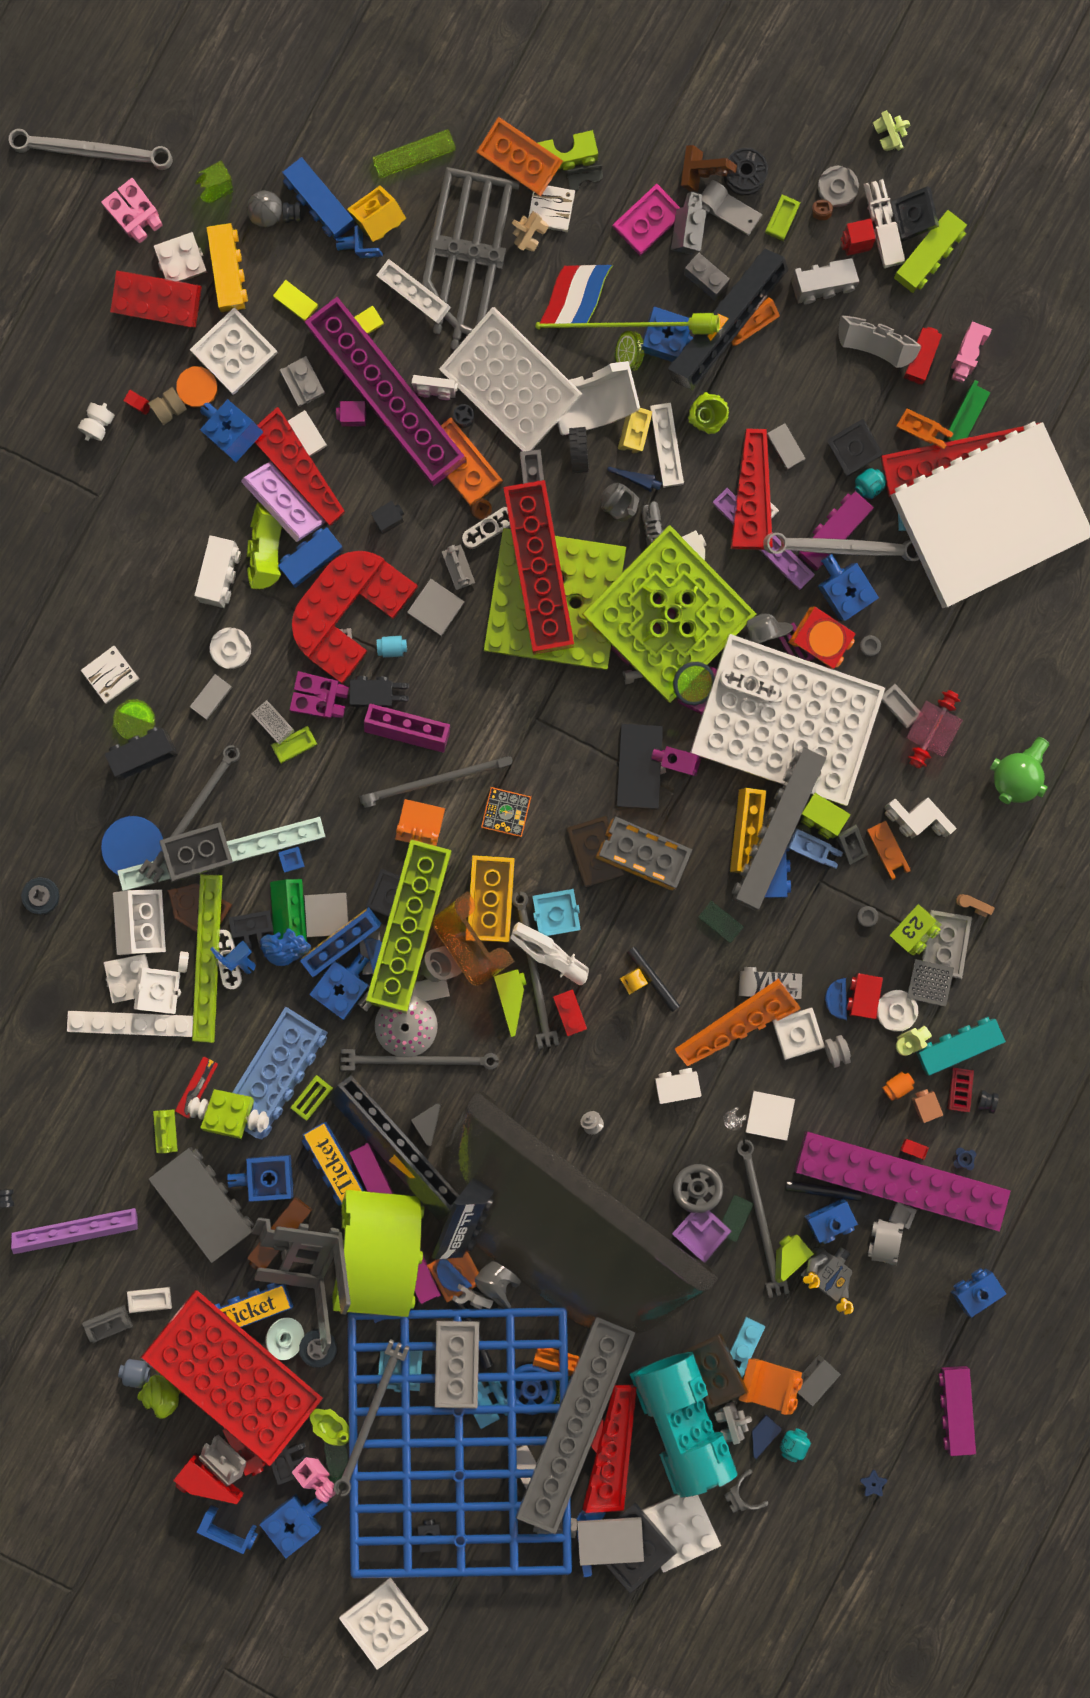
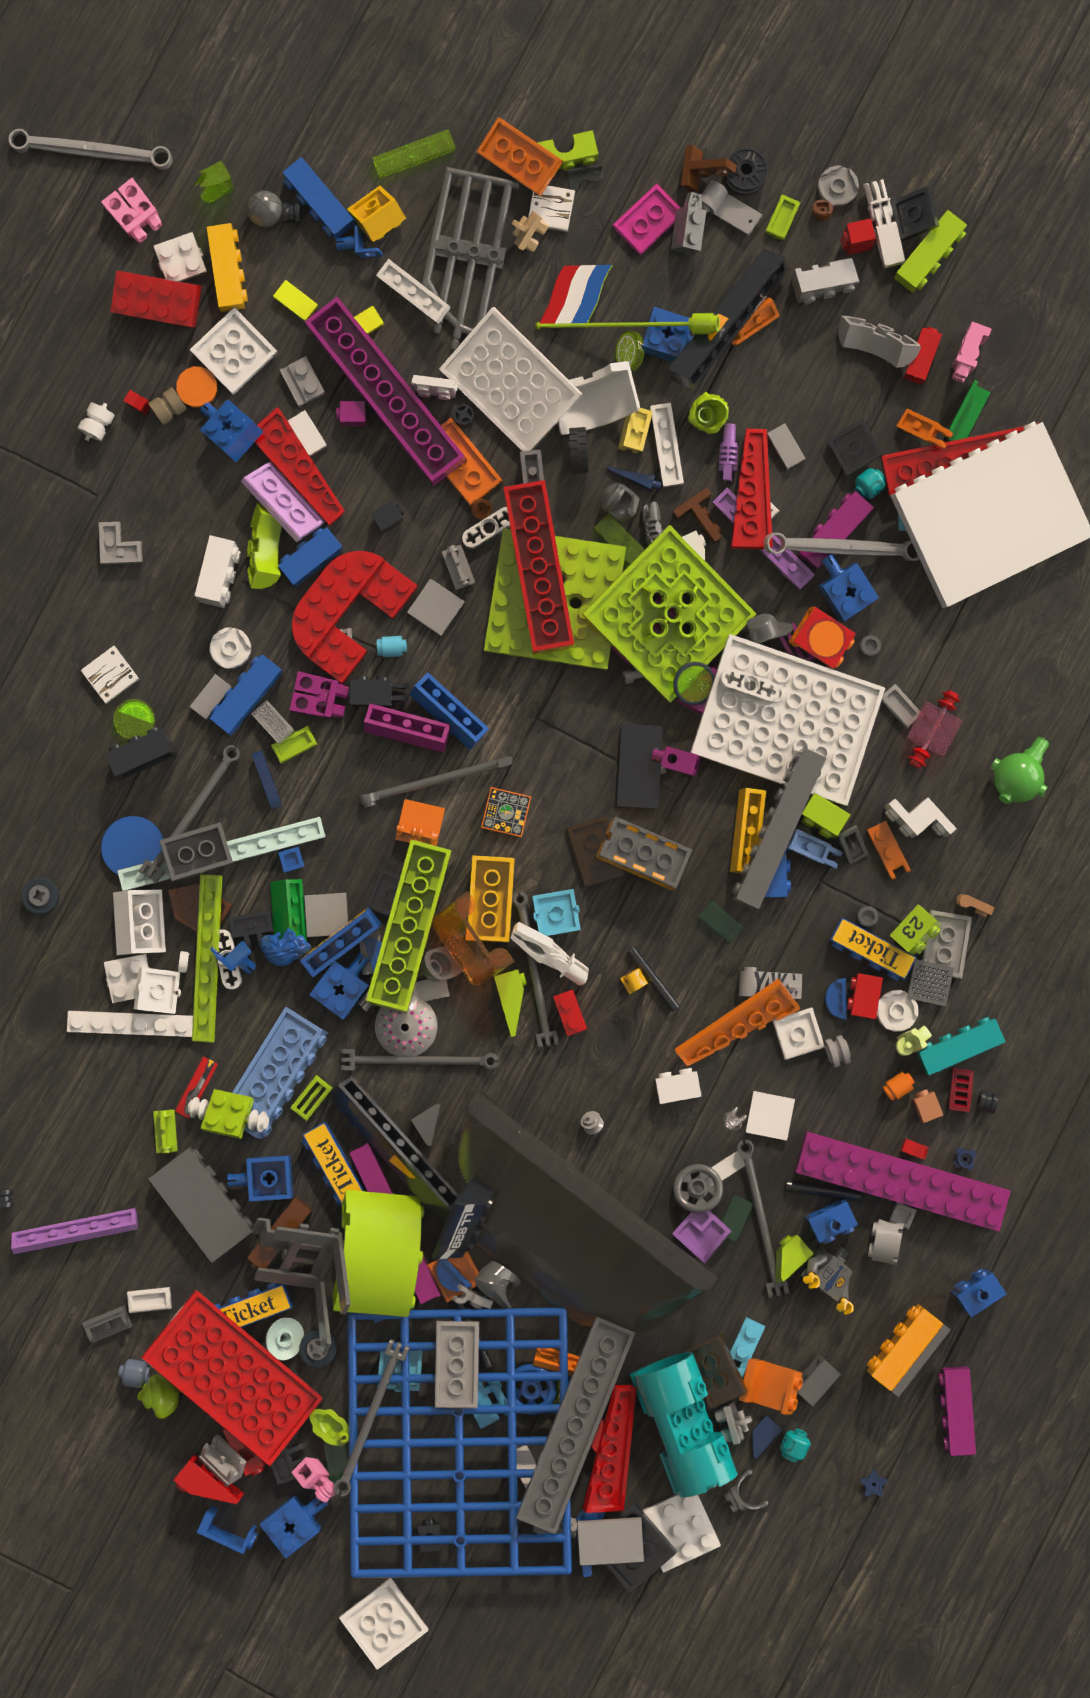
(113, 550): none -> light grey plate
(246, 694): none -> blue brick
(266, 779): none -> dark blue beam
(449, 710): none -> blue brick
(615, 534): none -> clear neon green tile
(700, 514): none -> reddish brown bracket
(706, 276): flat silver brick -> none
(725, 1168): none -> white sticker
(728, 452): none -> medium lavender hinge
(872, 949): none -> yellow brick
(886, 123): yellowish green hips -> none
(907, 1349): none -> light orange piece

